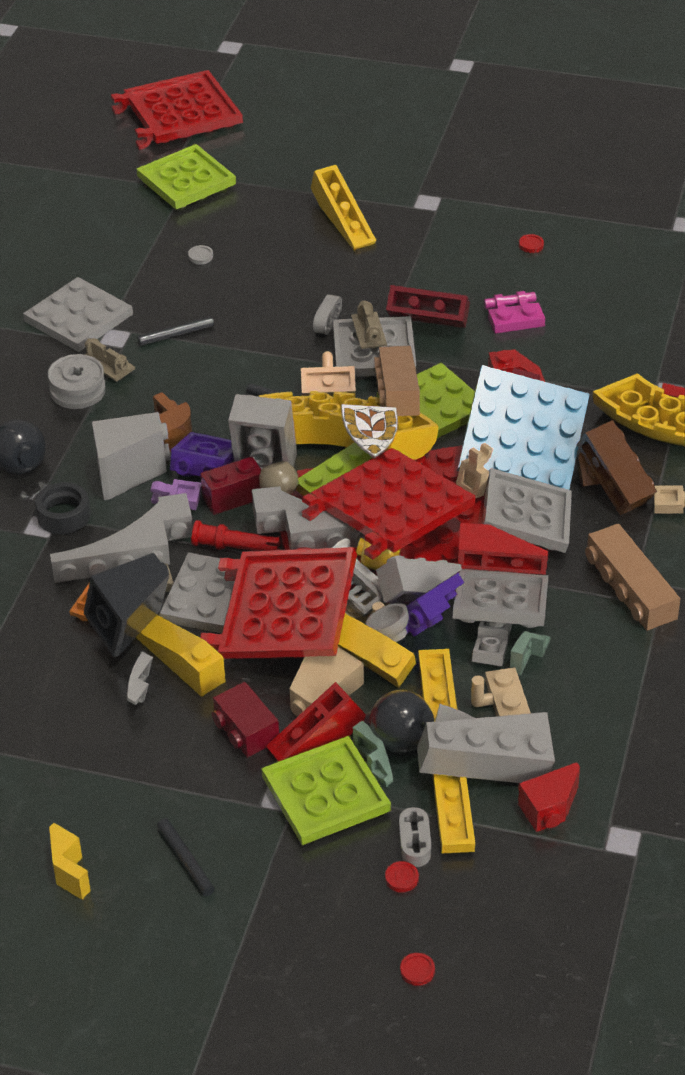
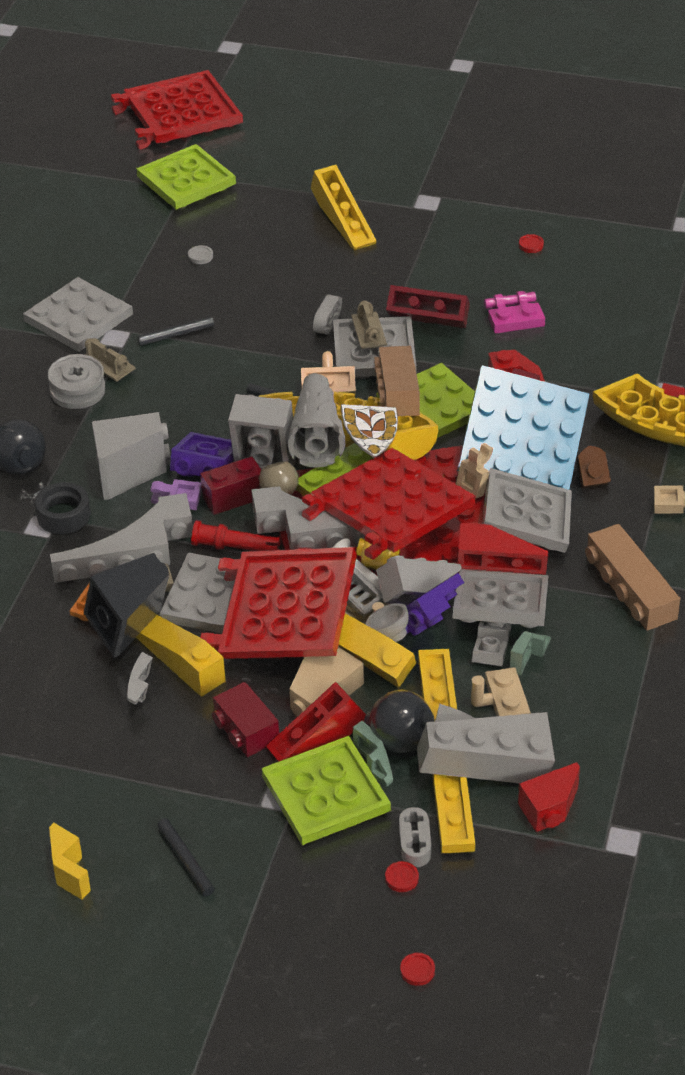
(175, 416): dark orange brick -> none
(316, 430): none -> light grey cone
(616, 467): reddish brown brick -> none

